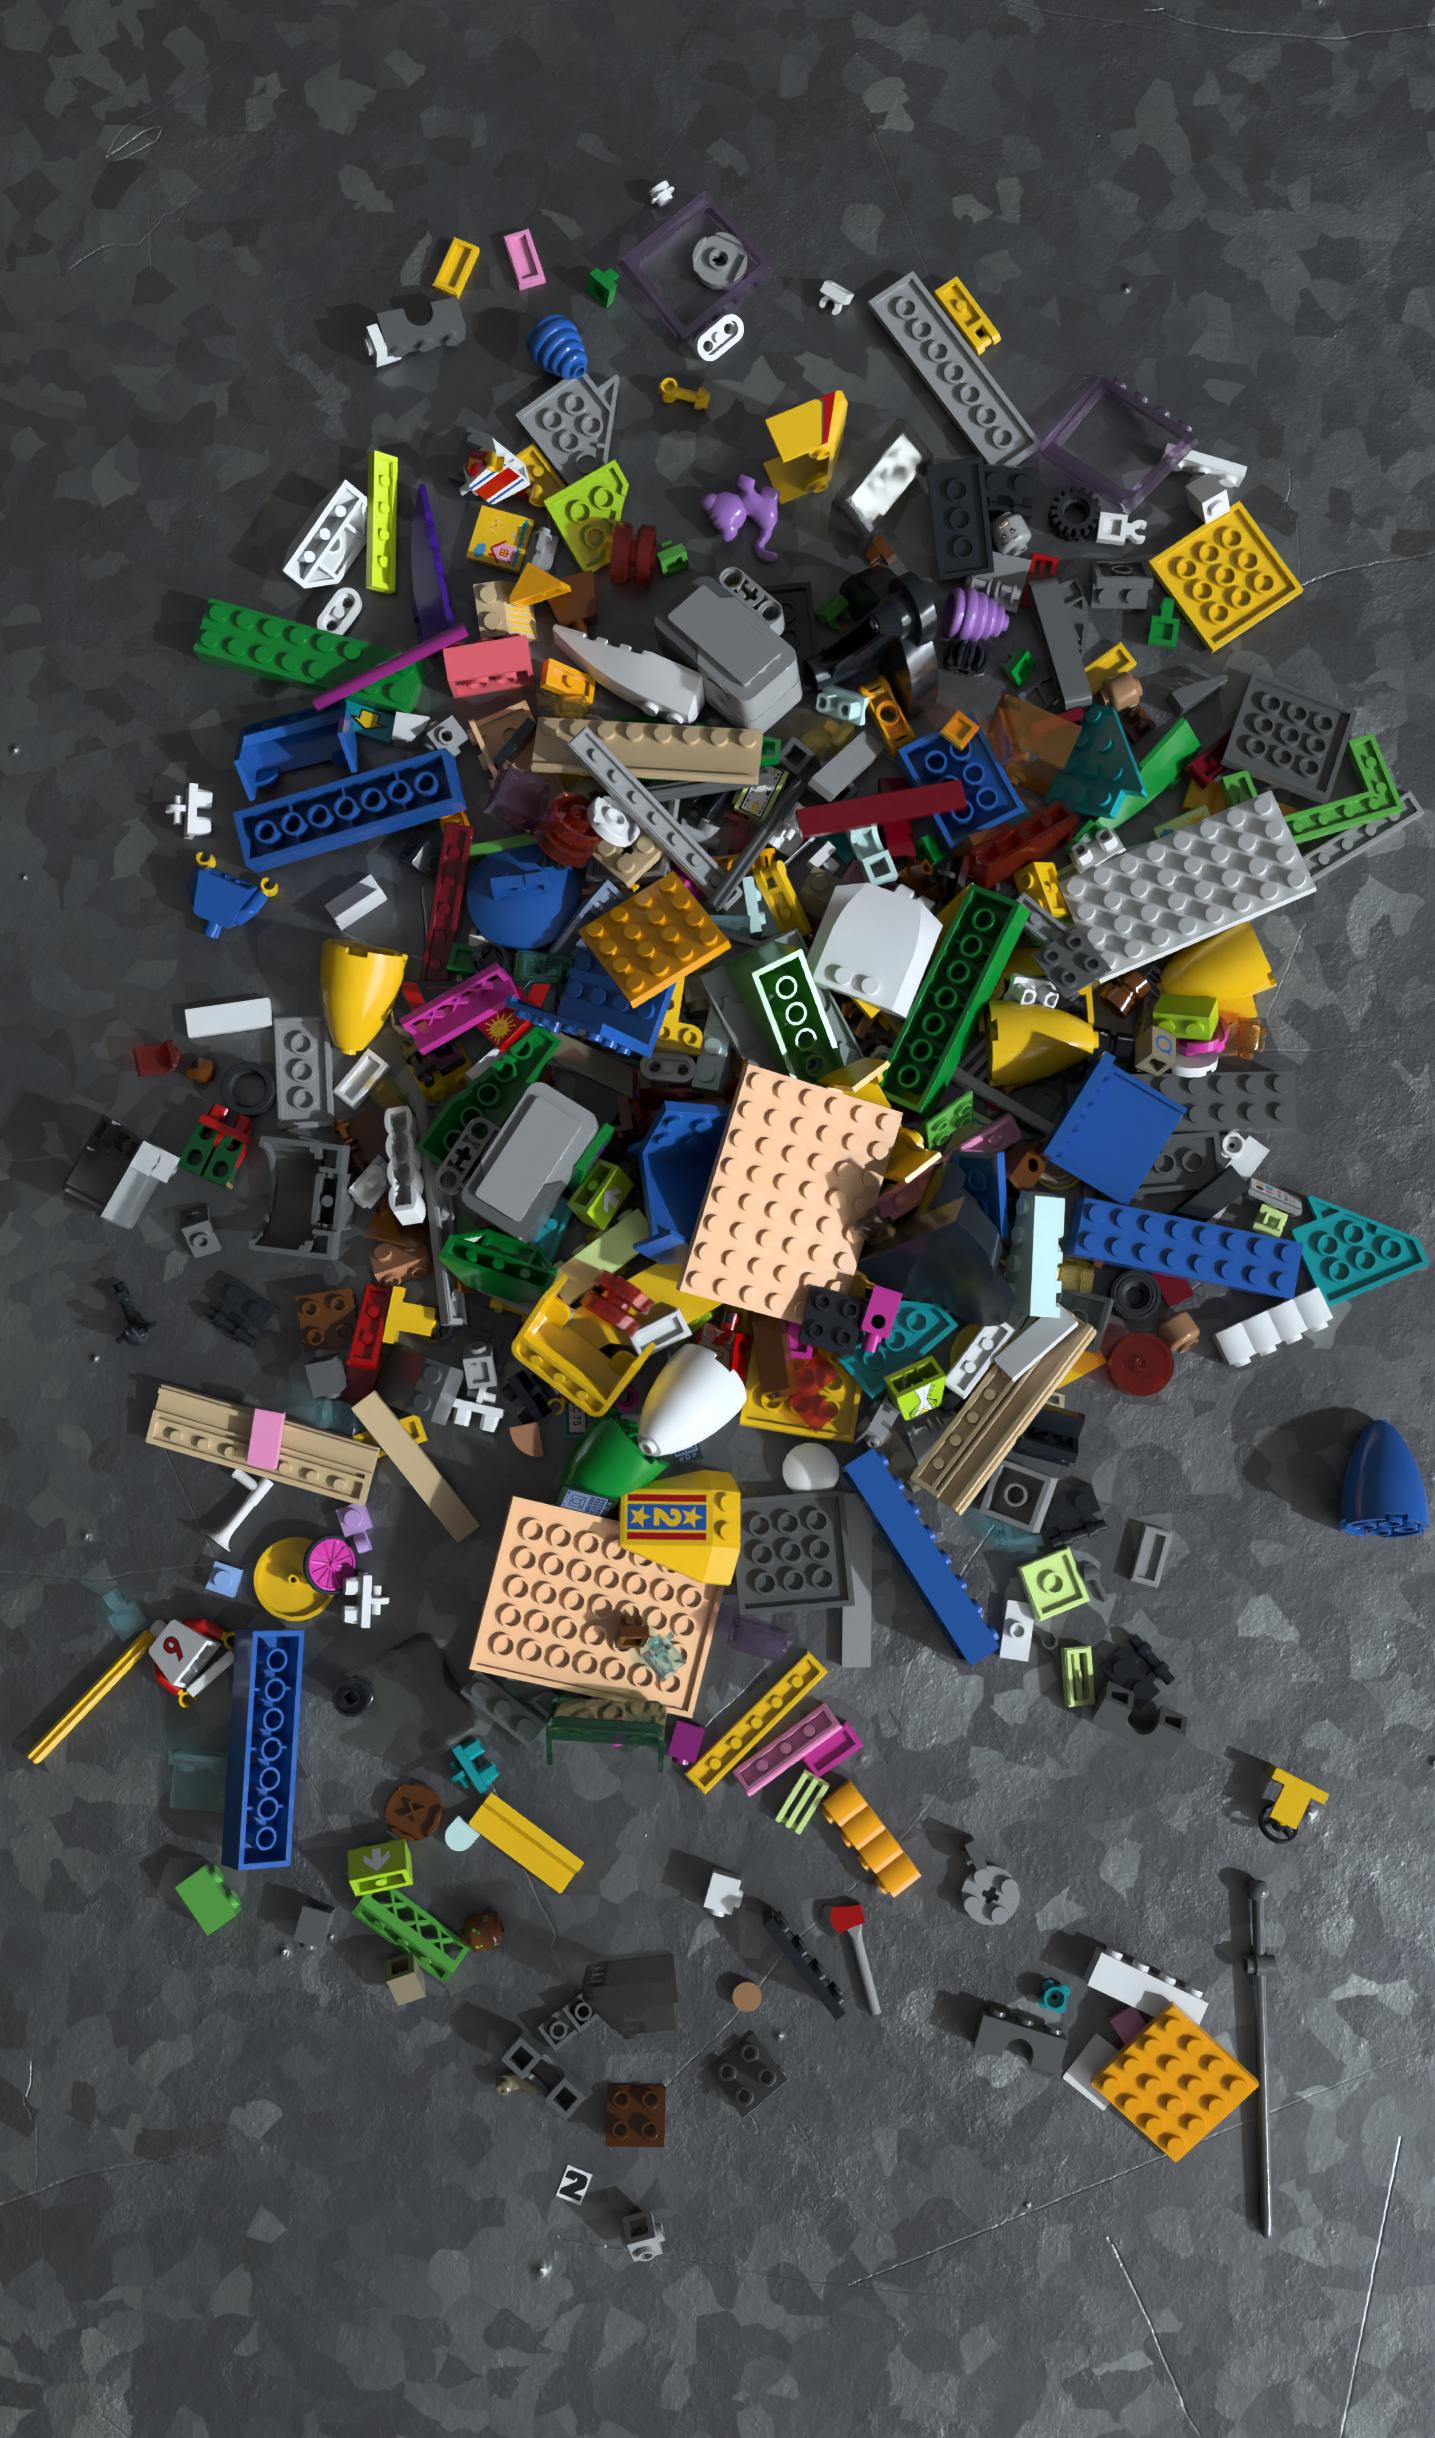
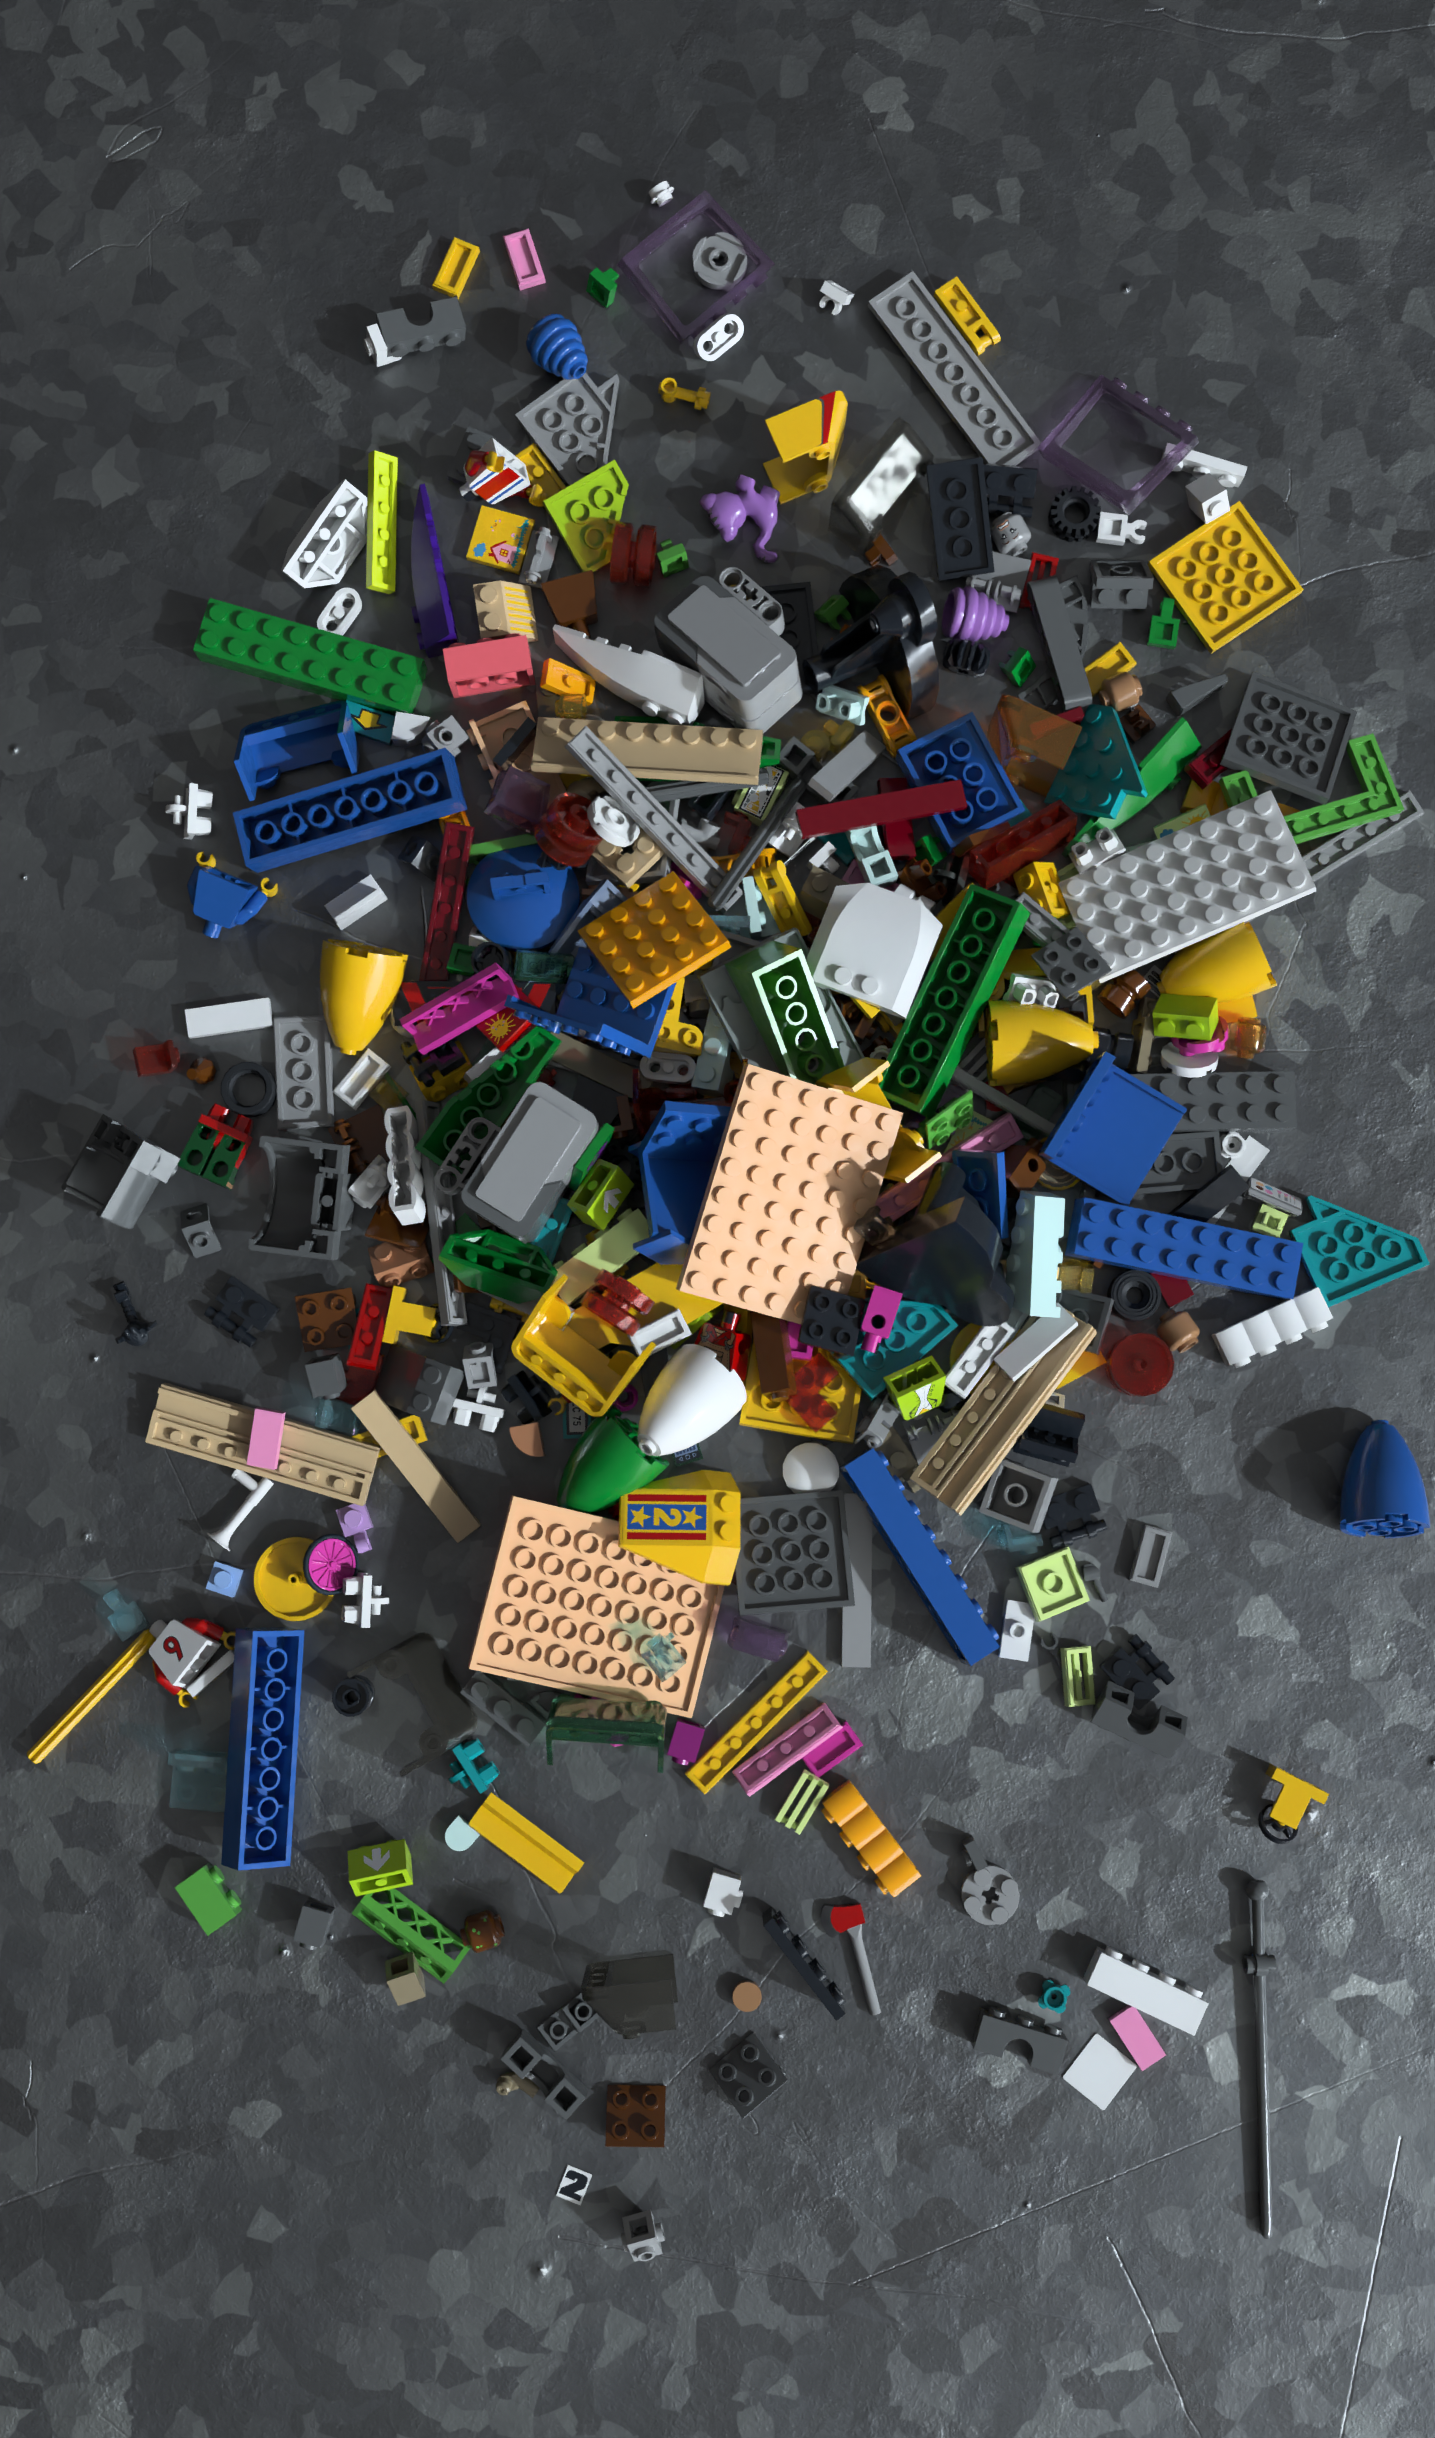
(389, 666): magenta piece -> none
(413, 1811): reddish brown tile -> none
(536, 586): light orange slope -> none
(582, 1499): tile -> none
(631, 1636): reddish brown tile -> none
(959, 730): yellow tile -> none
(1155, 1050): dark tan brick -> none
(1174, 2081): light orange plate -> none

